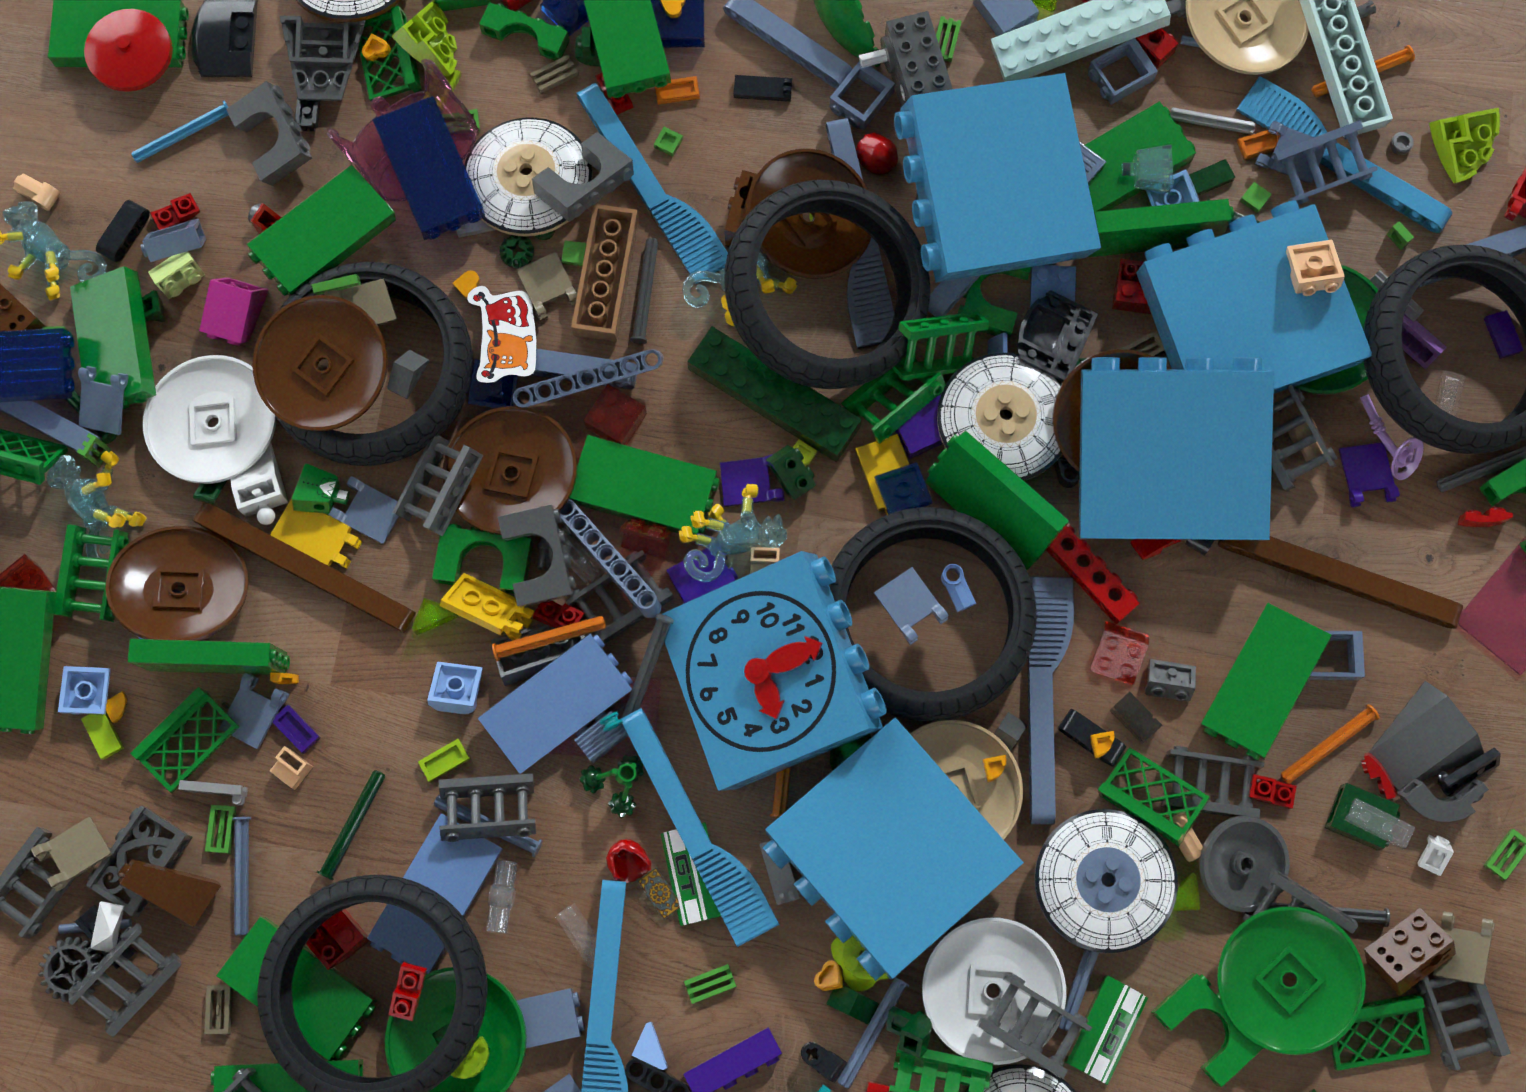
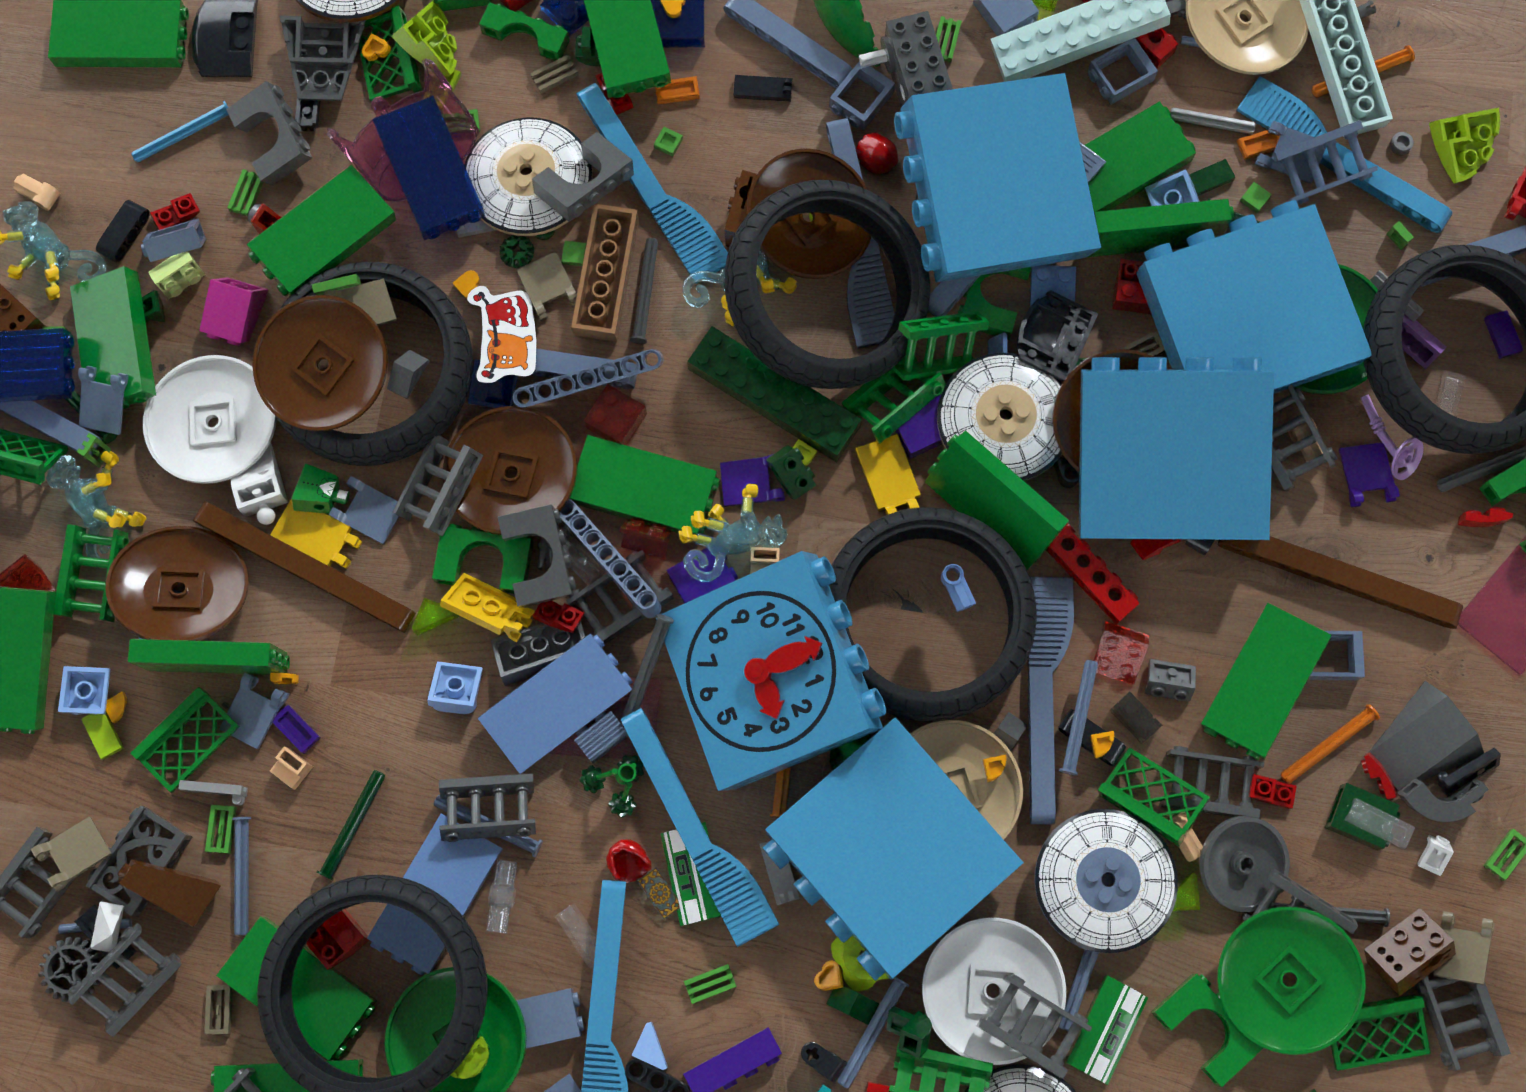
(128, 50): red dish -> none
(209, 492): dark green tile -> none
(238, 190): none -> bright green tile
(408, 991): red slope -> none
(444, 760): lime tile -> none
(548, 637): orange axle -> none
(611, 721): teal bush -> none
(903, 489): clear blue tile -> none
(909, 602): sand blue flag -> none
(1079, 718): none -> sand blue axle
(1151, 169): clear light blue torso -> none
(1315, 267): light nougat plate -> none

